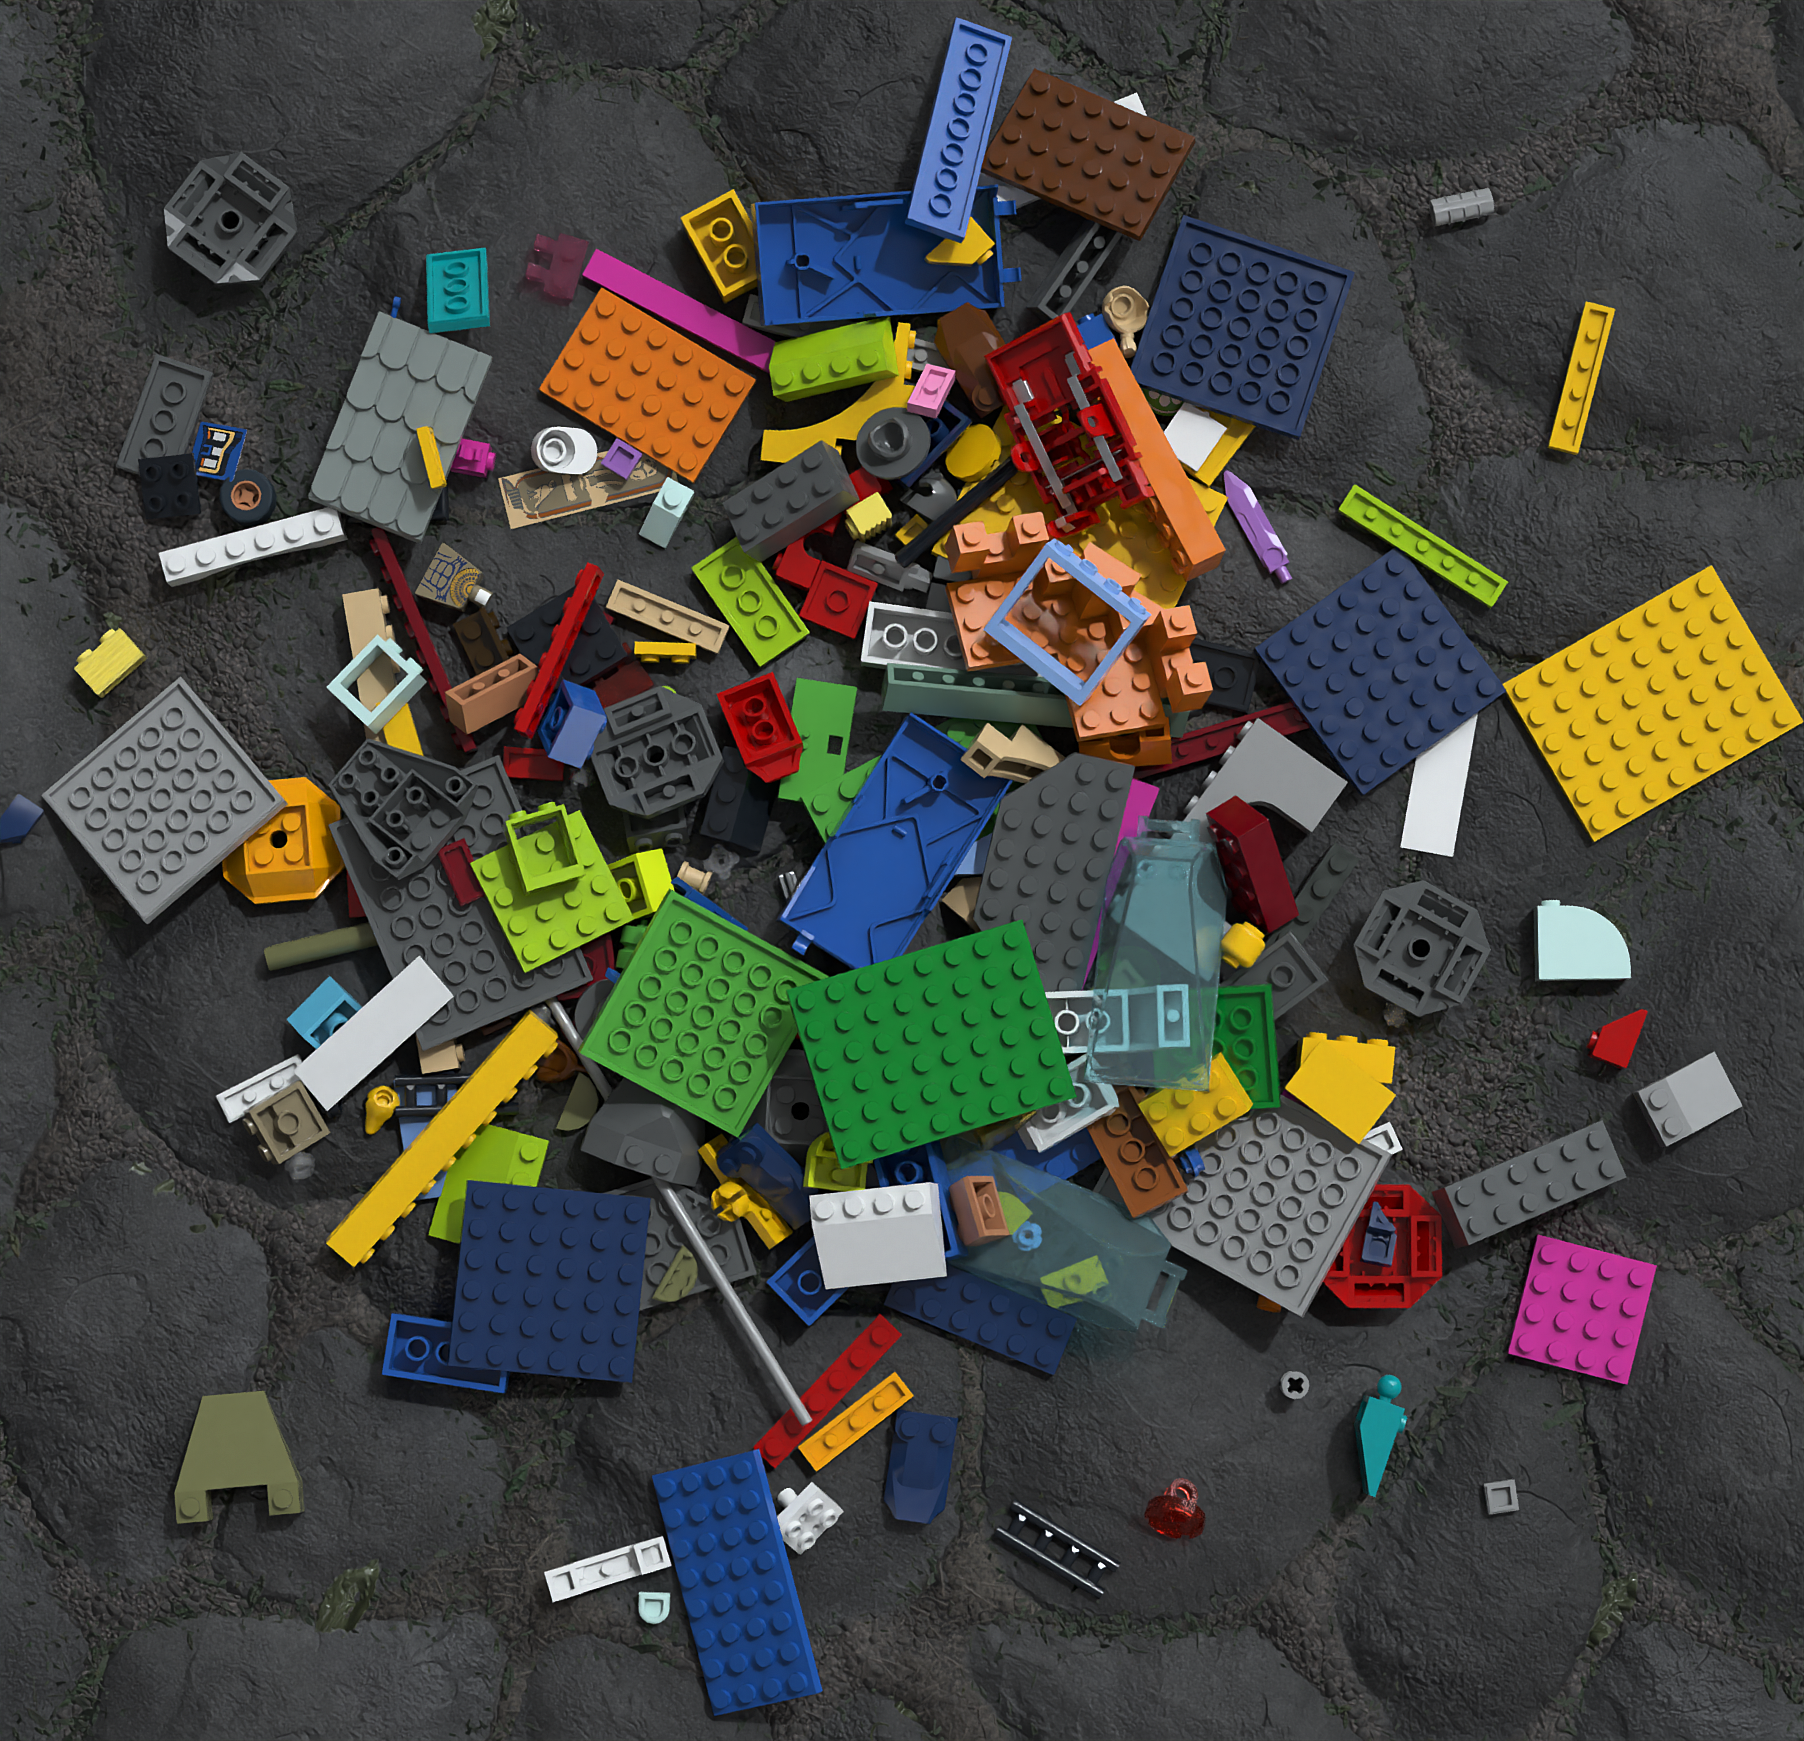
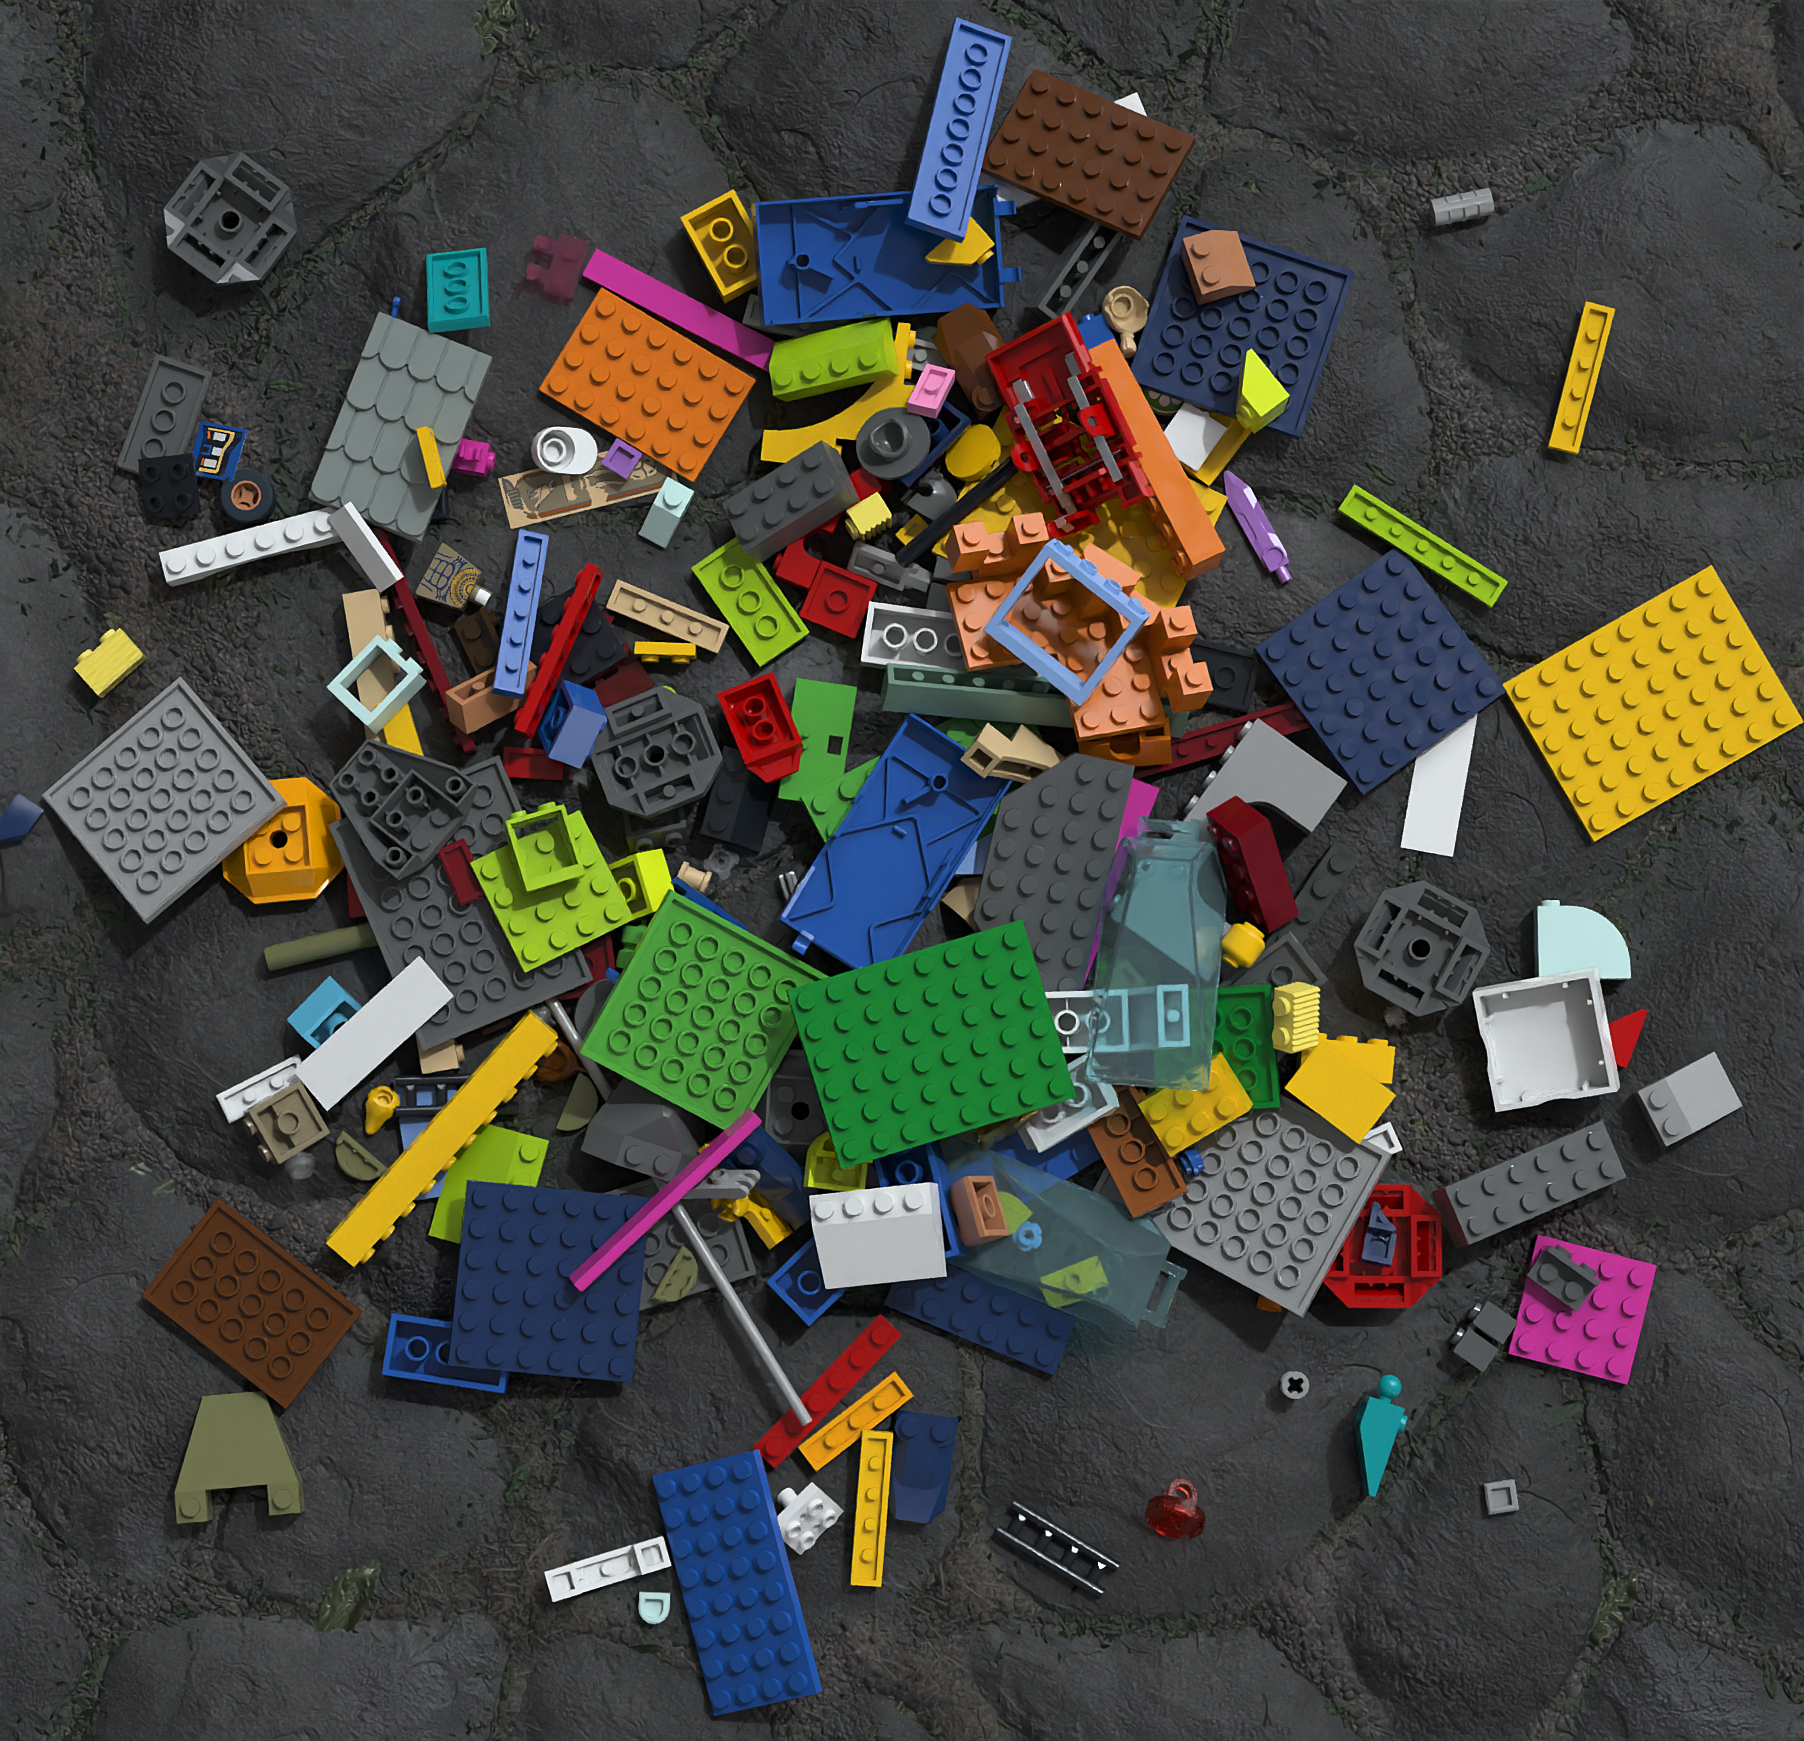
(252, 1303): none -> reddish brown plate
(357, 1160): none -> olive tile
(365, 547): none -> white tile
(520, 614): none -> plate
(665, 1199): none -> dark pink tile
(724, 1184): none -> light grey hinge
(871, 1508): none -> yellow plate
(1216, 265): none -> nougat slope
(1259, 394): none -> neon yellow slope
(1295, 1017): none -> light yellow brick
(1491, 1322): none -> dark grey piece
(1546, 1039): none -> white tile
(1563, 1277): none -> dark grey bracket

